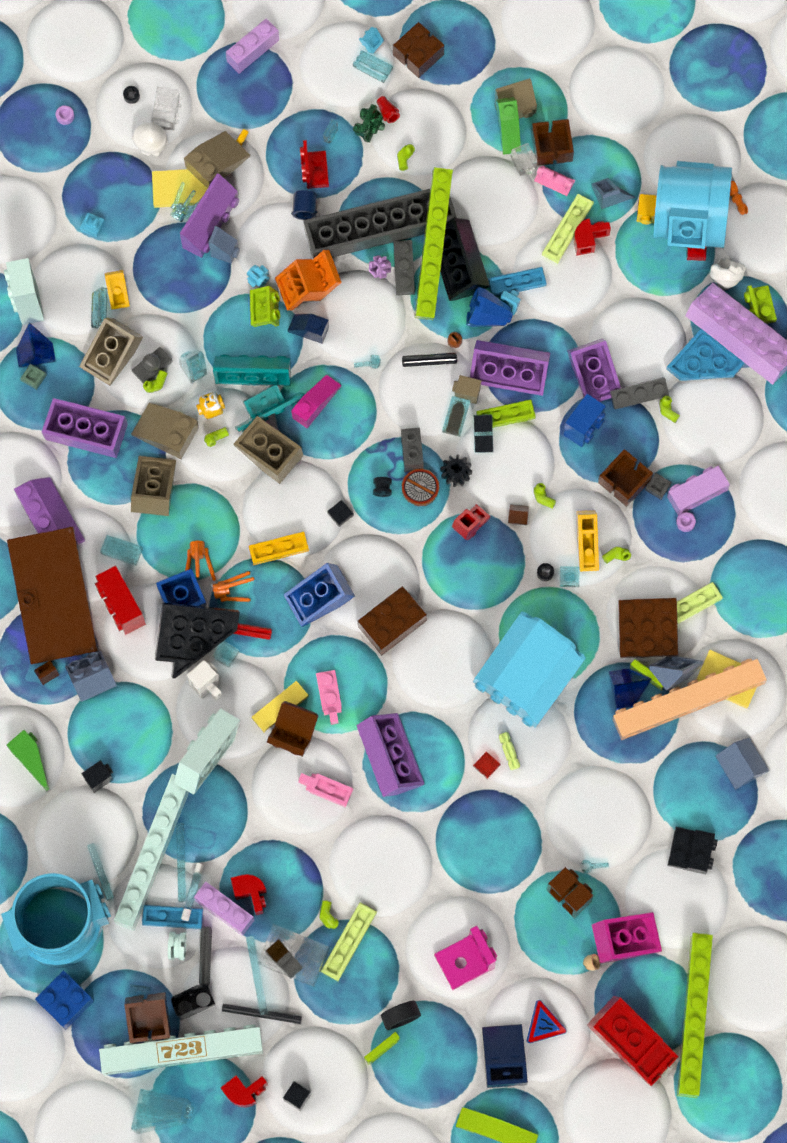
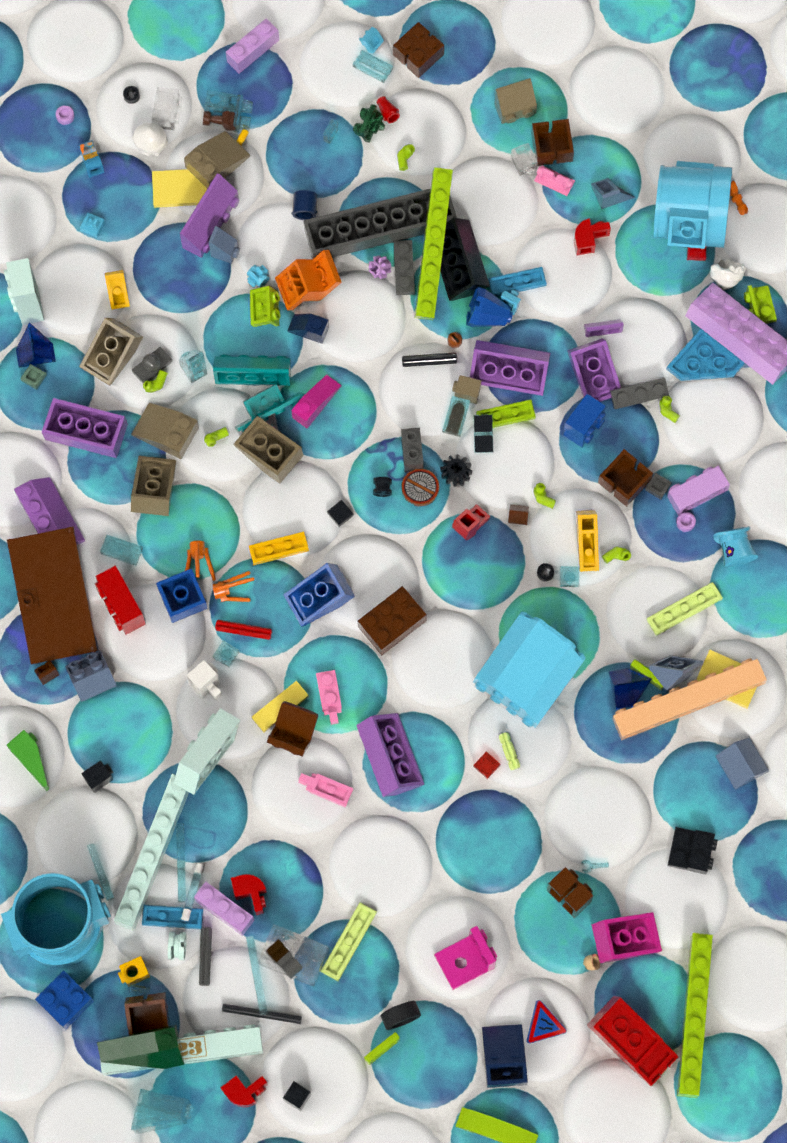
(91, 158): none -> dark azure leg
(98, 307): clear light blue tile -> none
(135, 963): none -> yellow brick
(150, 1048): none -> dark green wedge
(180, 210): clear light blue plant -> none
(185, 996): black piece -> none
(191, 632): black wing -> none
(210, 405): yellow head -> none
(231, 108): none -> clear light blue hips
(314, 167): red bracket -> none
(326, 917): lime arm -> none
(373, 363): clear light blue hand -> none
(508, 124): bright green slope -> none
(566, 230): yellowish green tile -> none
(603, 328): none -> medium lavender slope
(646, 209): yellow brick -> none
(648, 628): reddish brown plate -> none
(735, 546): none -> medium azure hat

